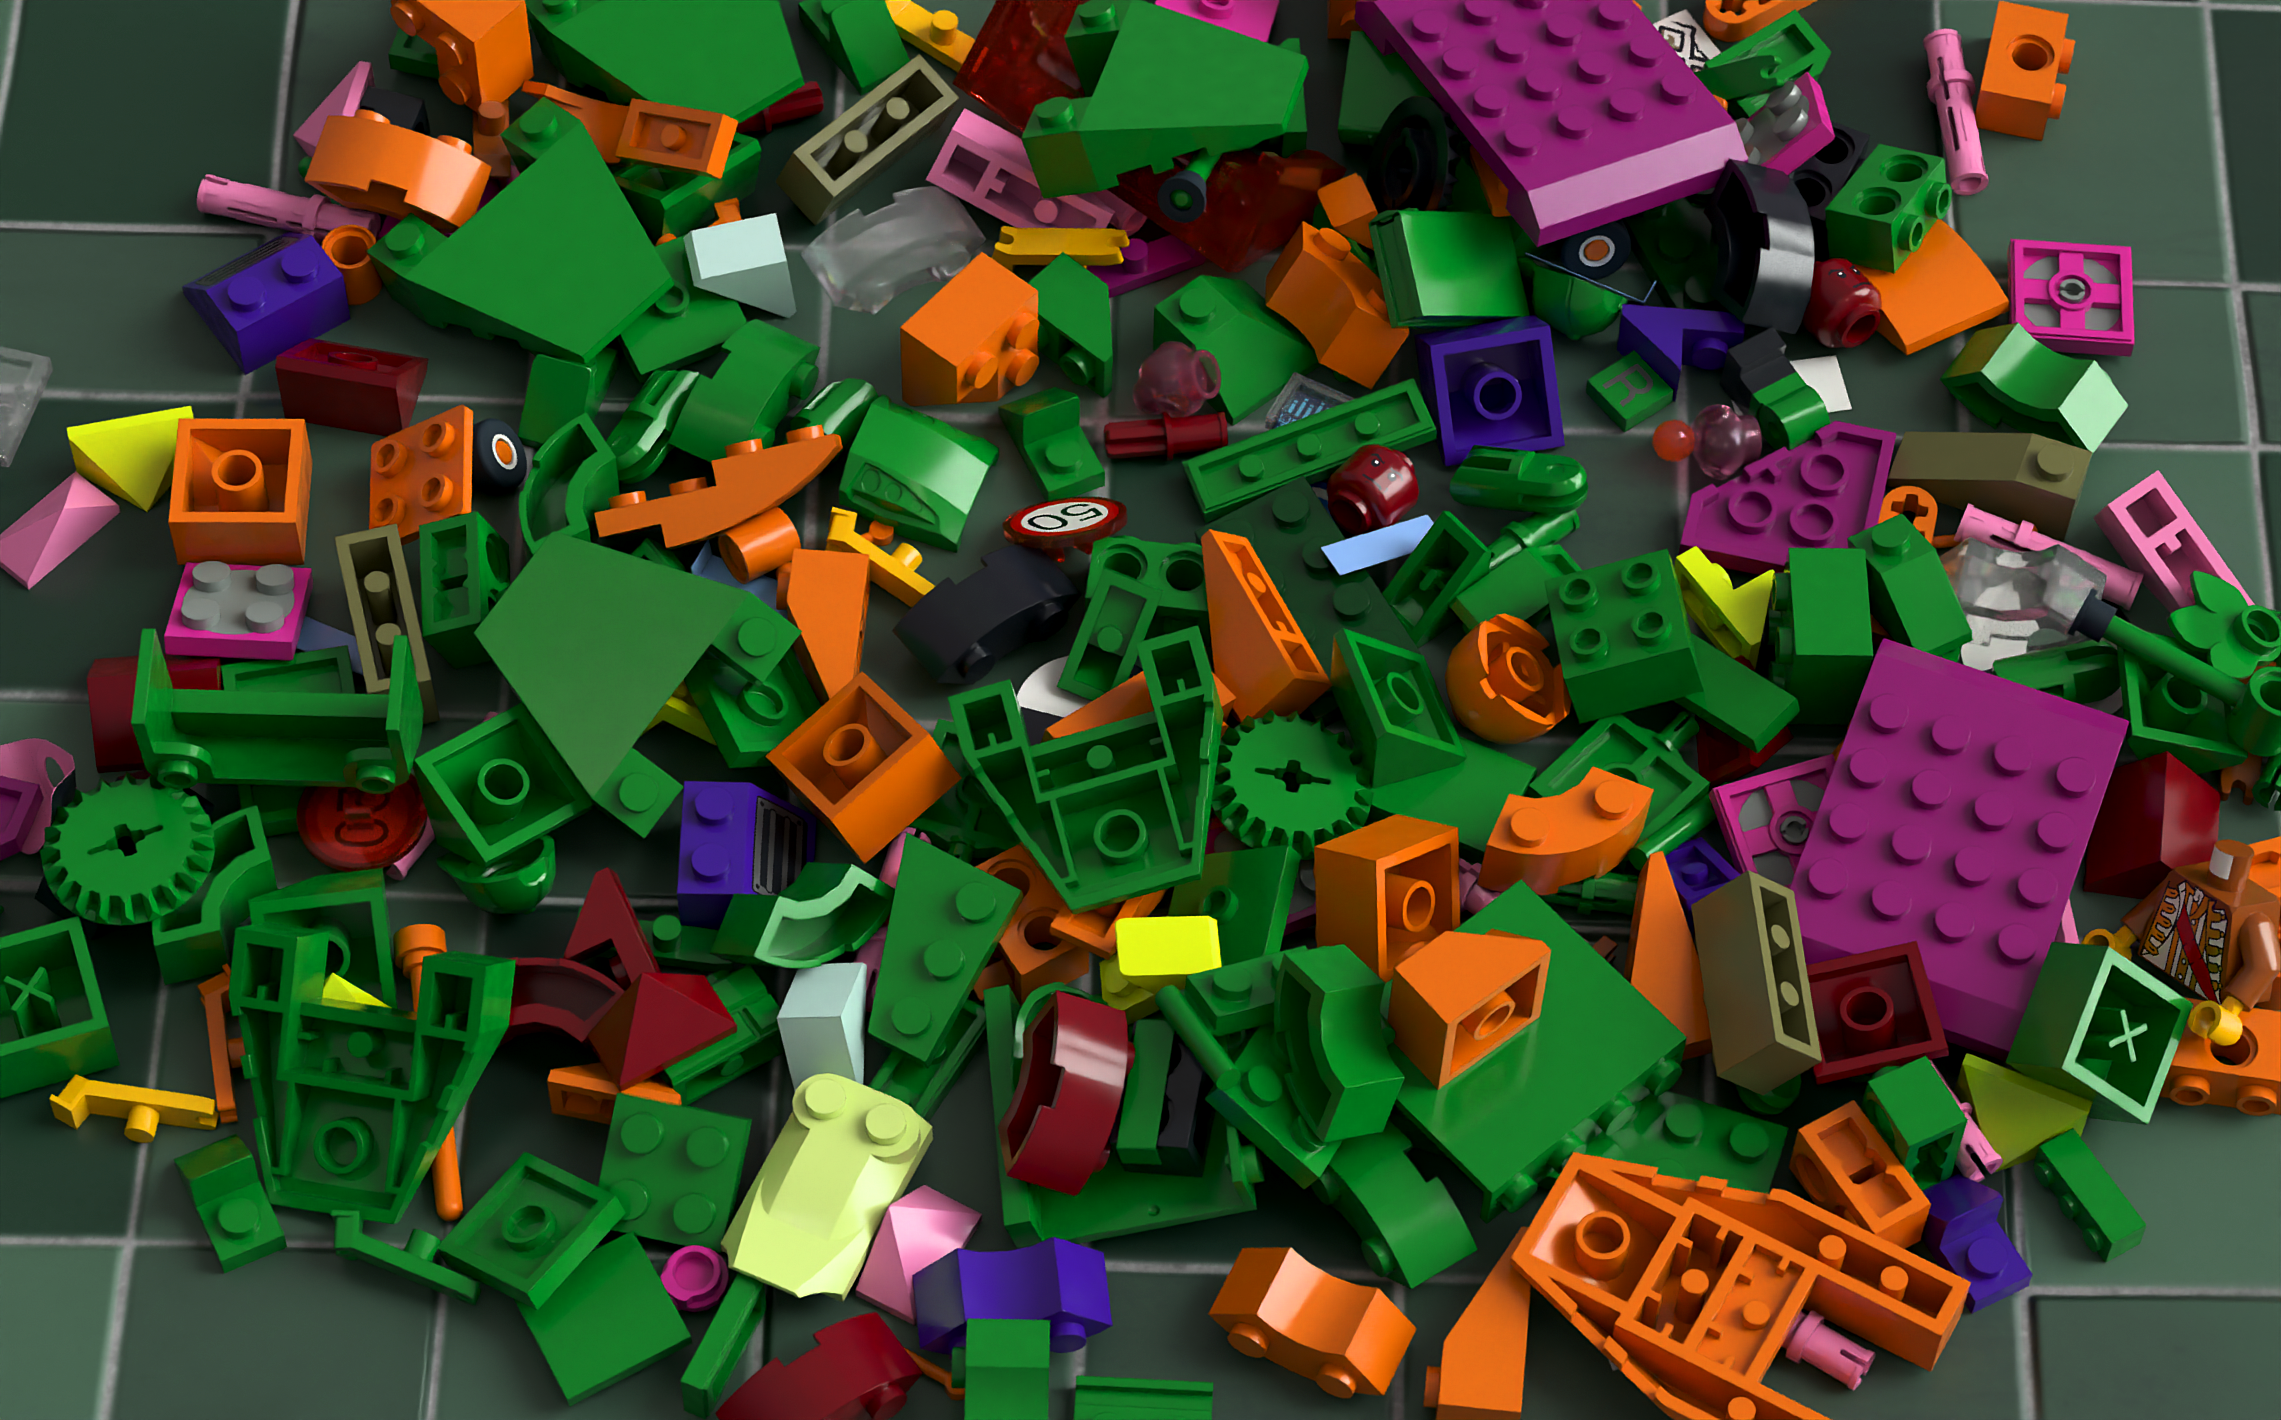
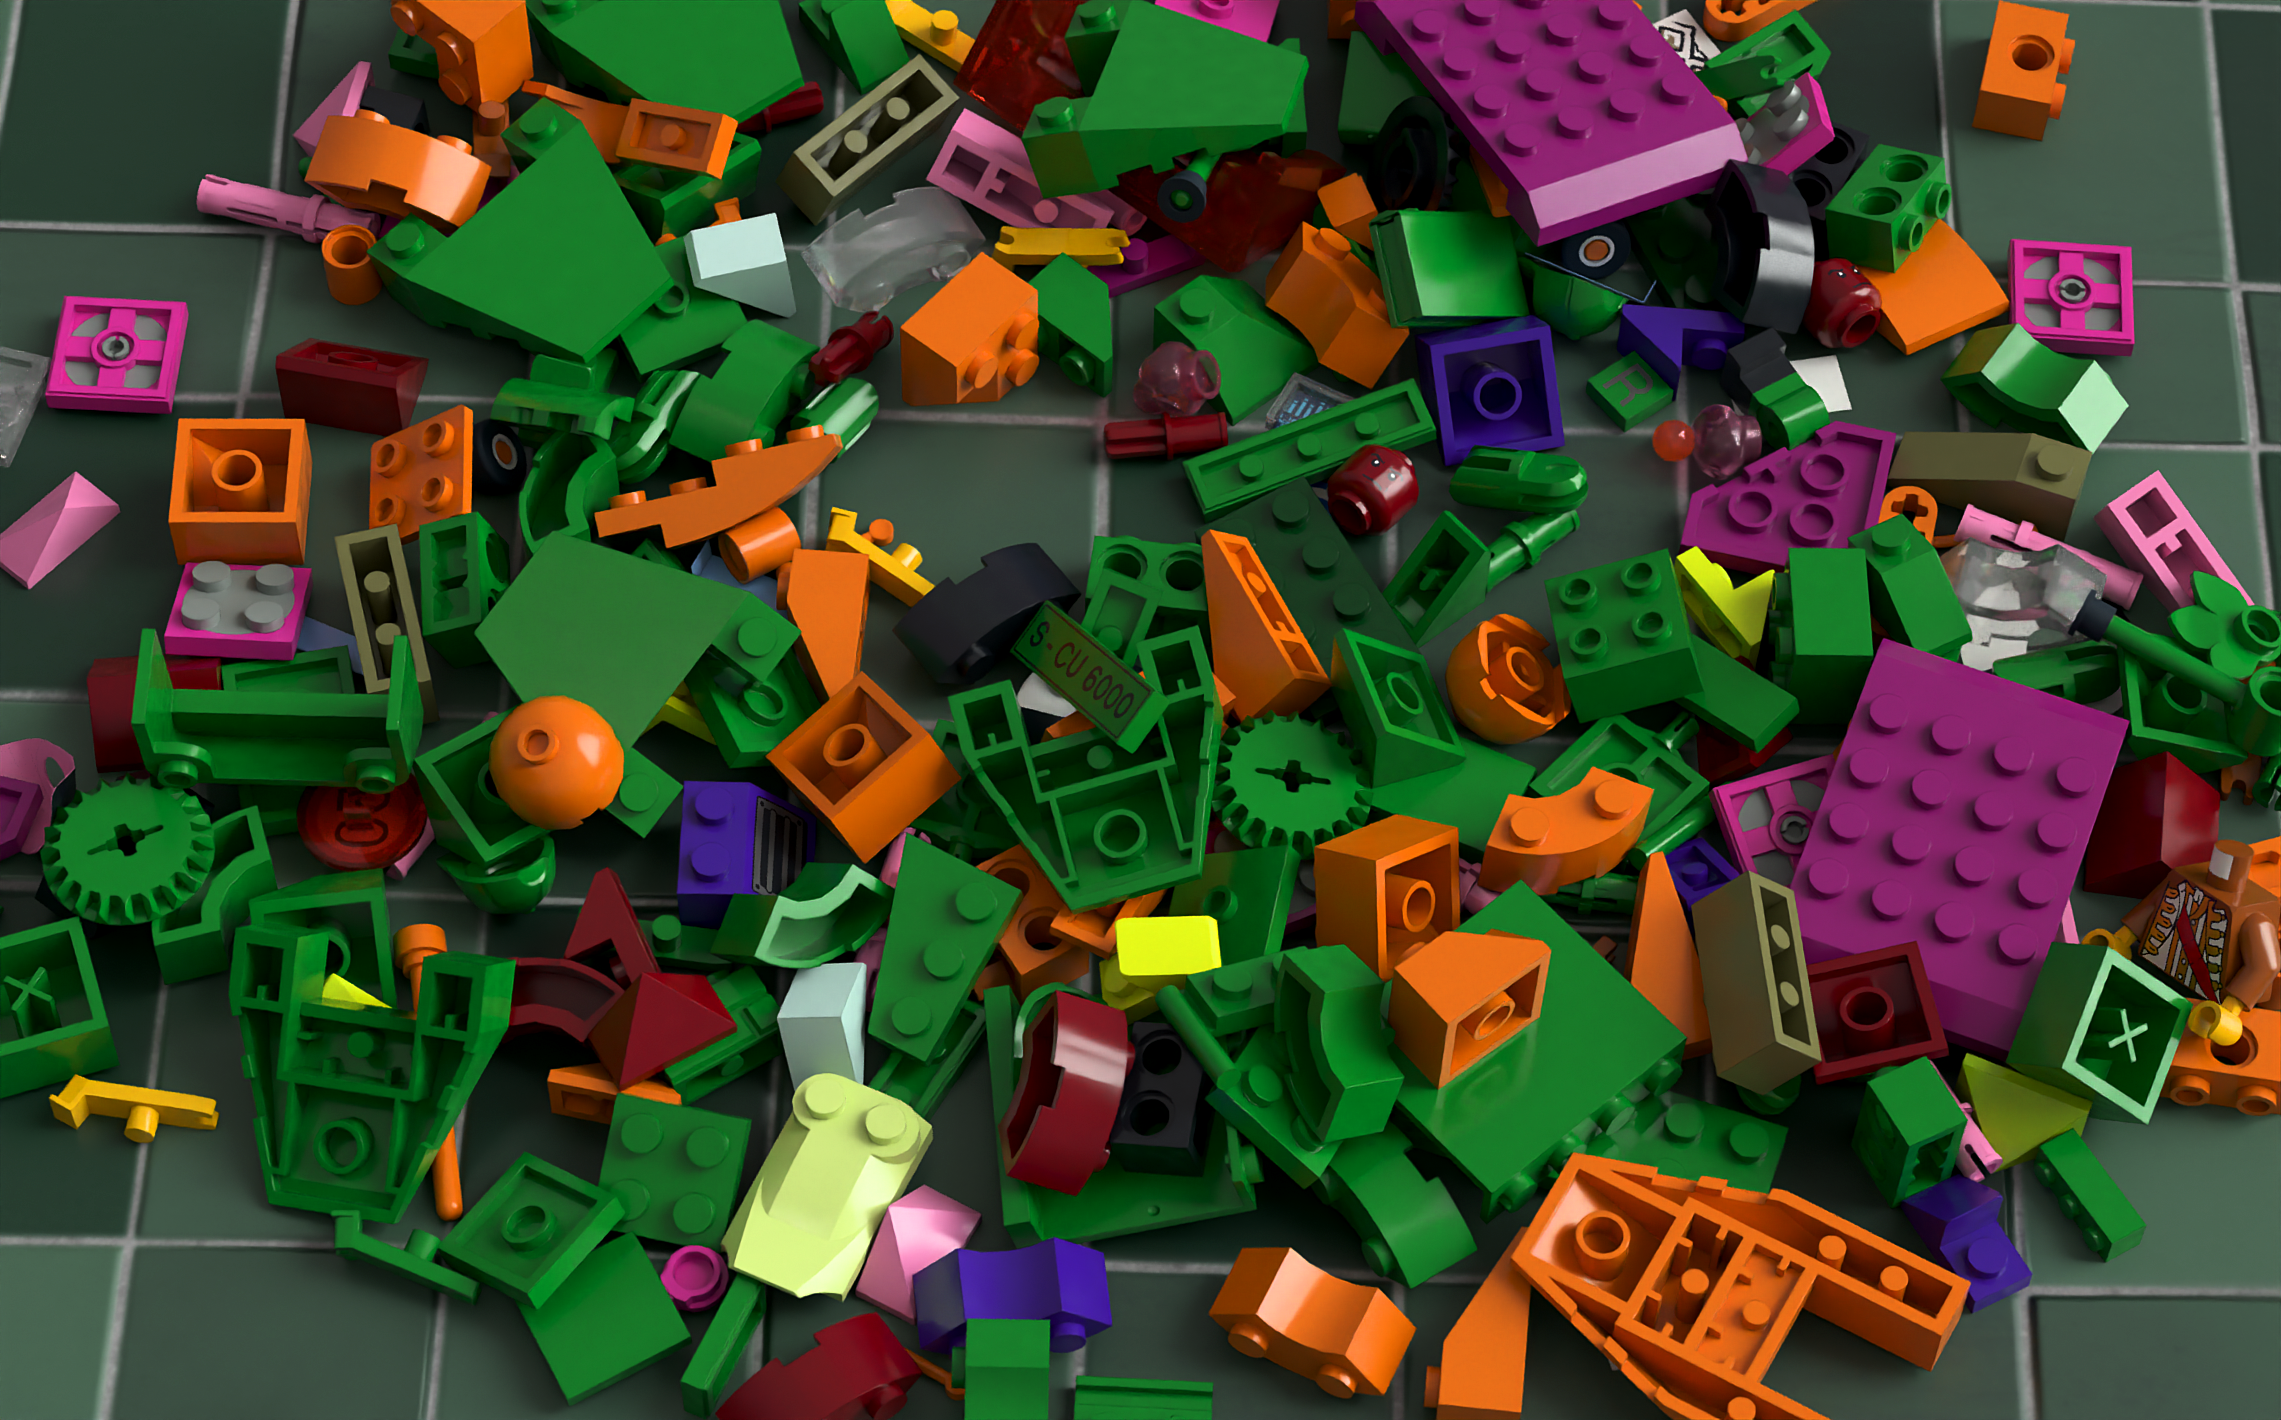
(117, 355): none -> dark pink piece
(129, 454): neon yellow slope -> none
(224, 1051): orange piece -> none
(231, 1202): green slope -> none
(271, 299): dark purple slope -> none
(555, 762): none -> orange cylinder
(559, 408): none -> green slope
(851, 348): none -> dark red axle
(915, 473): green slope -> none
(1052, 443): green slope -> none
(1065, 524): piece -> none
(1090, 677): none -> green tile
(1145, 1092): green piece -> none
(1377, 545): light blue piece -> none
(1514, 587): green slope -> none
(1827, 1350): bright pink pin -> none
(1858, 1176): orange brick -> none
(1952, 93): bright pink pin -> none

